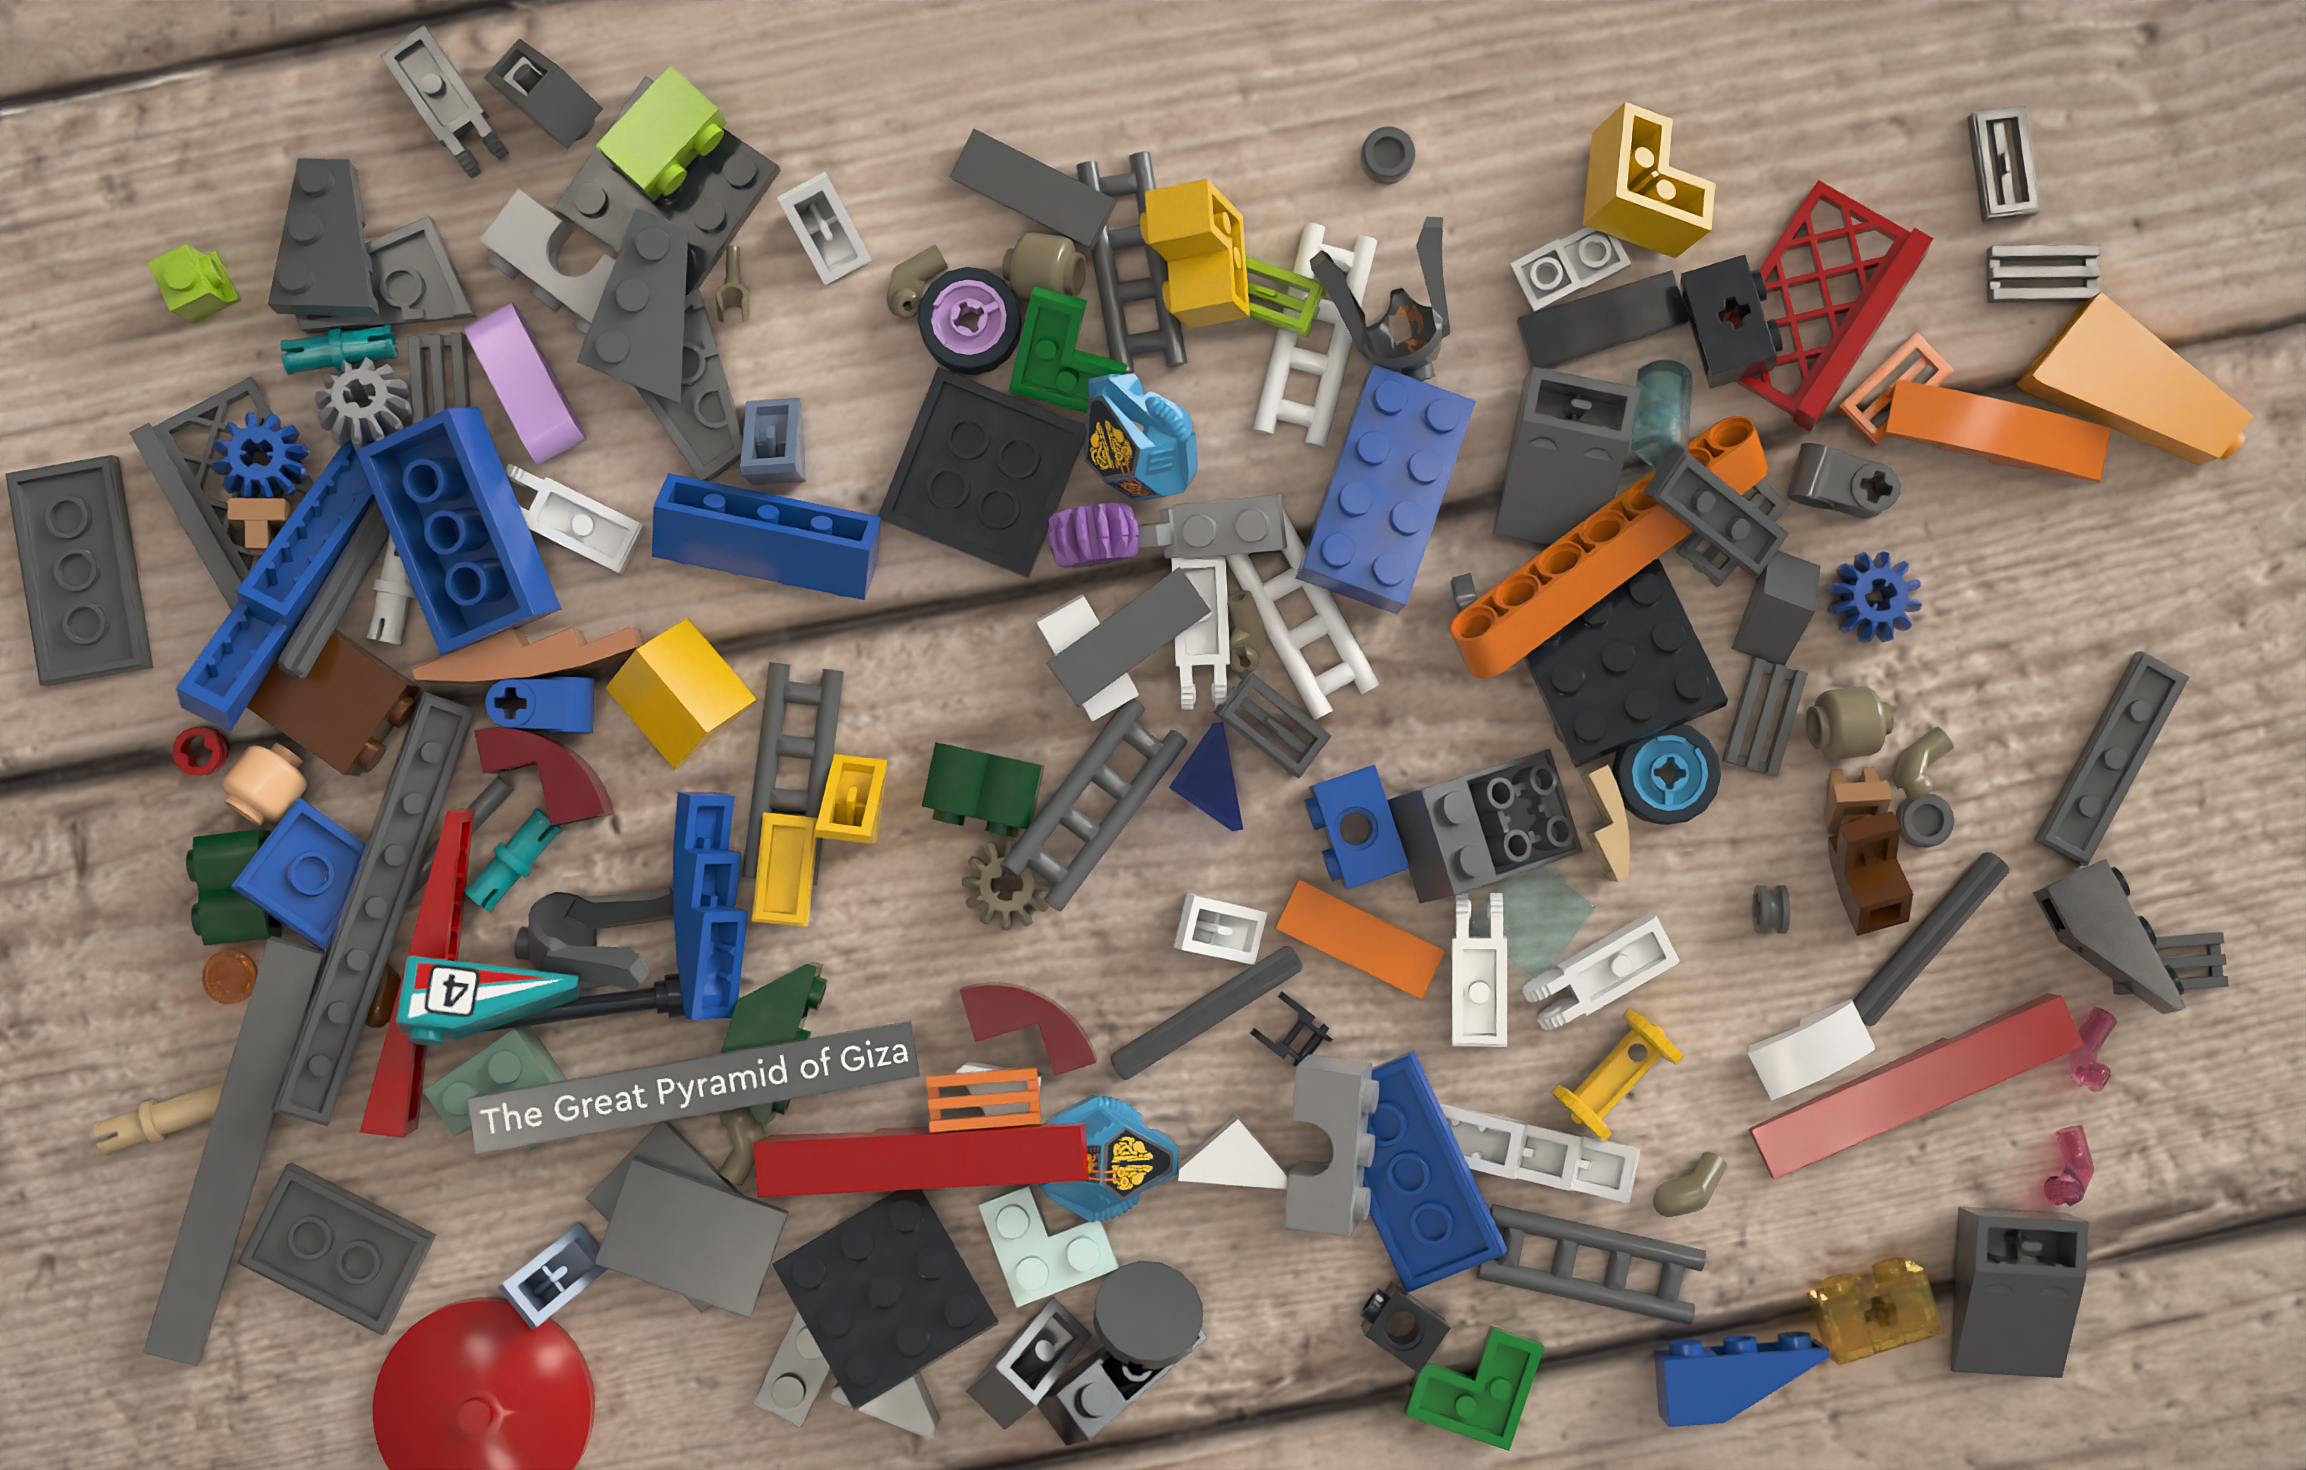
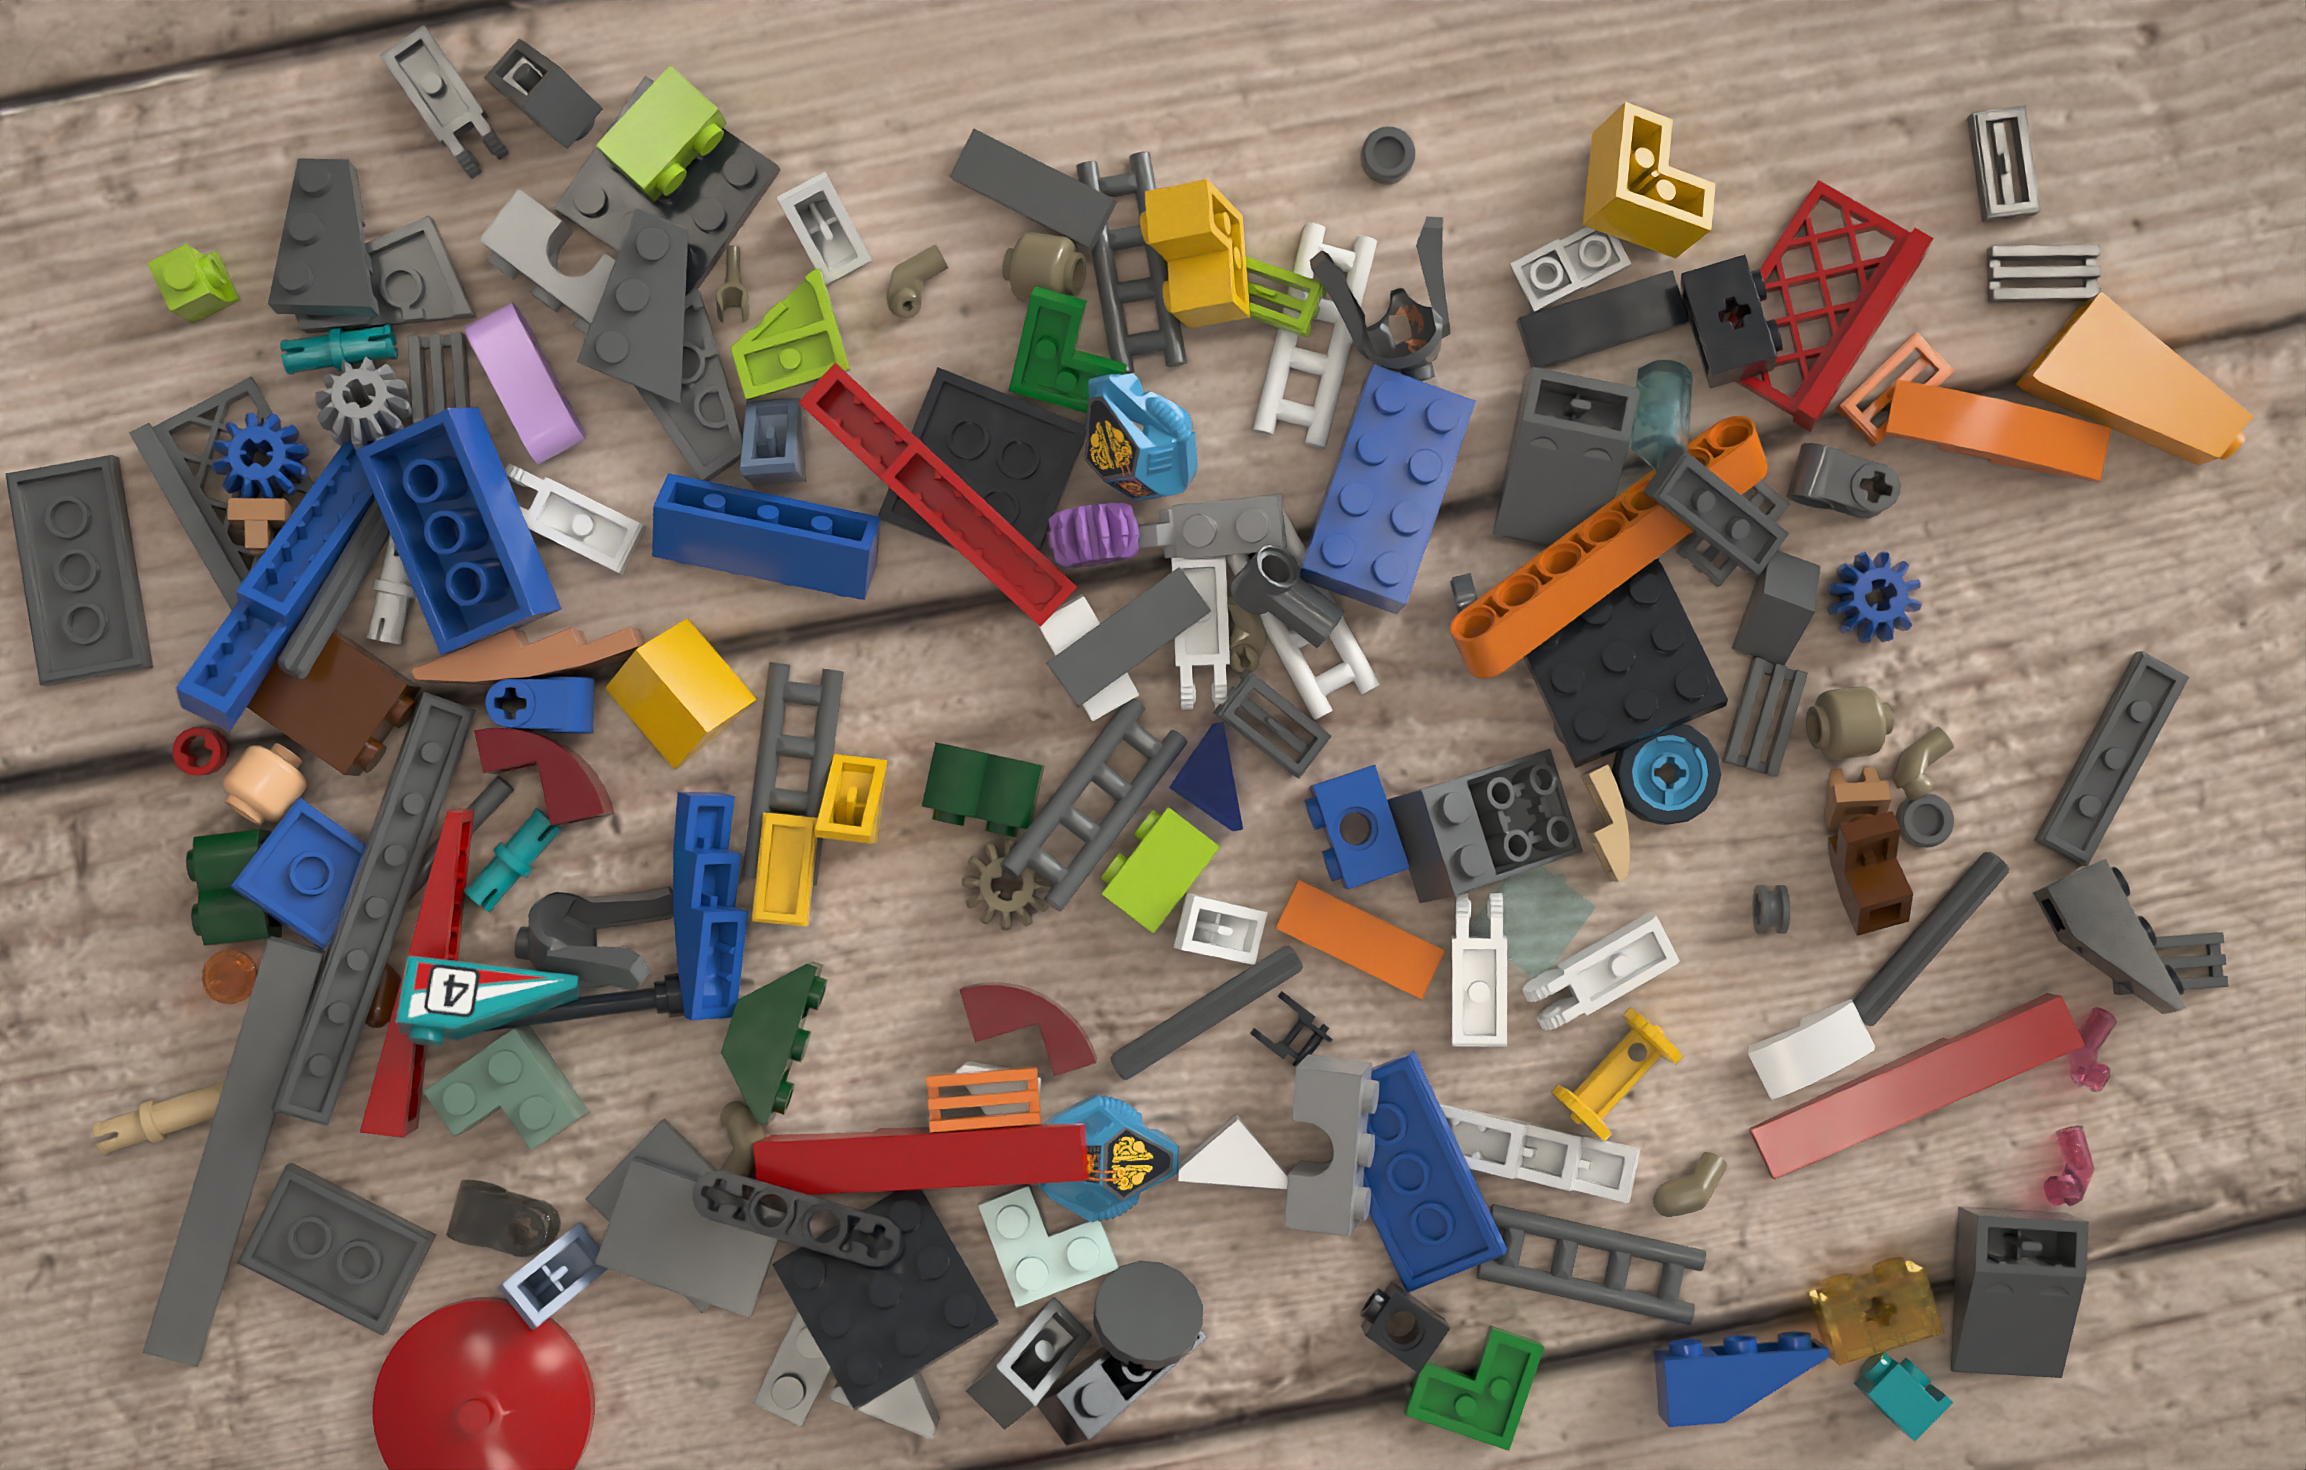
(493, 1216): none -> clear smoke piece
(692, 1086): dark grey tile -> none
(791, 343): none -> lime wing
(796, 1225): none -> black beam
(937, 494): none -> red slope
(955, 345): wheel -> none
(1159, 868): none -> lime brick
(1273, 585): none -> dark grey piece
(1901, 1393): none -> teal brick

